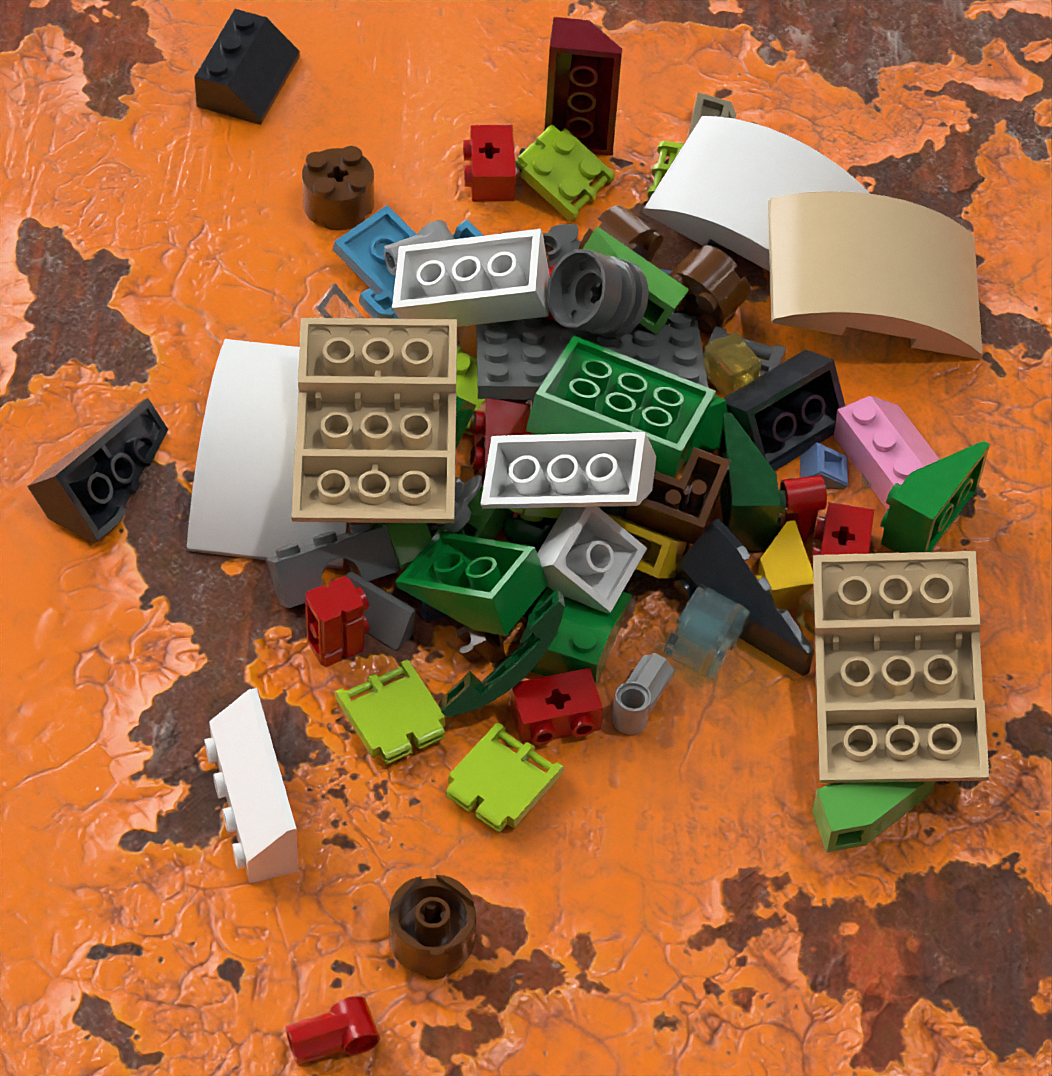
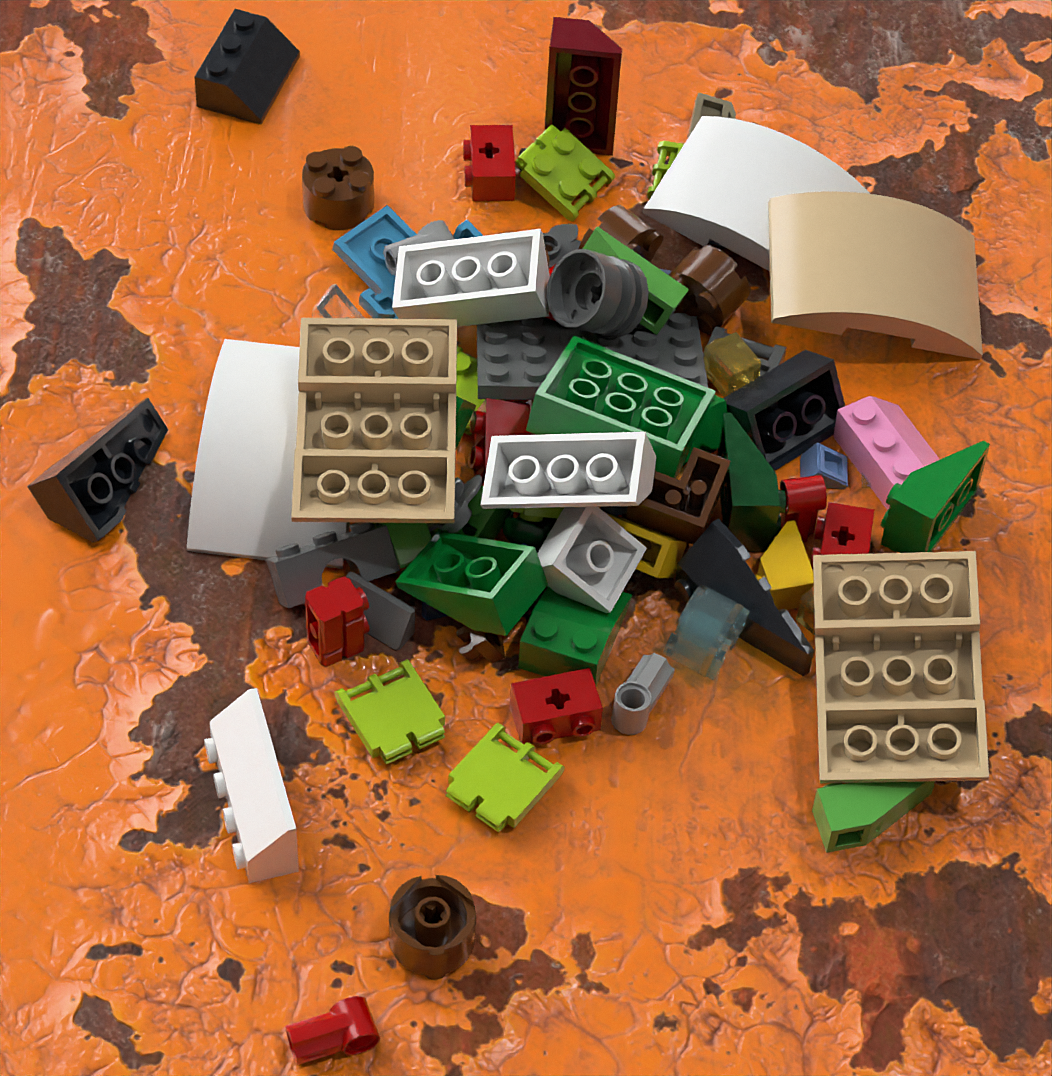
(473, 694): dark green slope -> none

